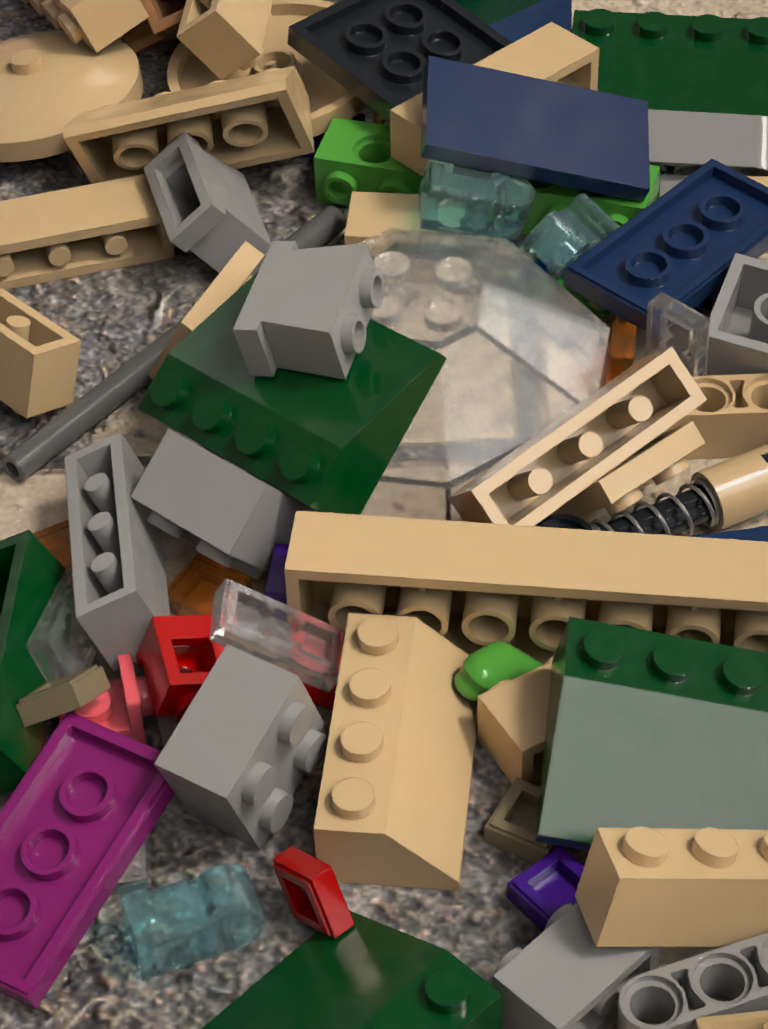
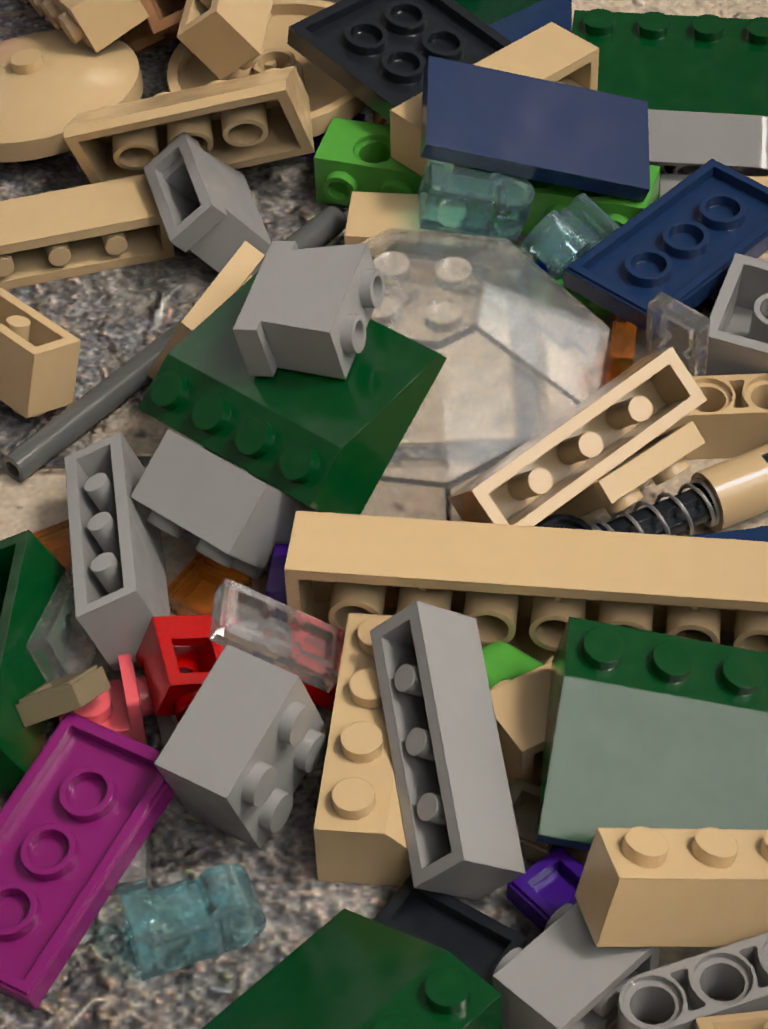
(312, 892): red tile -> none
(446, 752): none -> light grey brick
(451, 925): none -> black tile

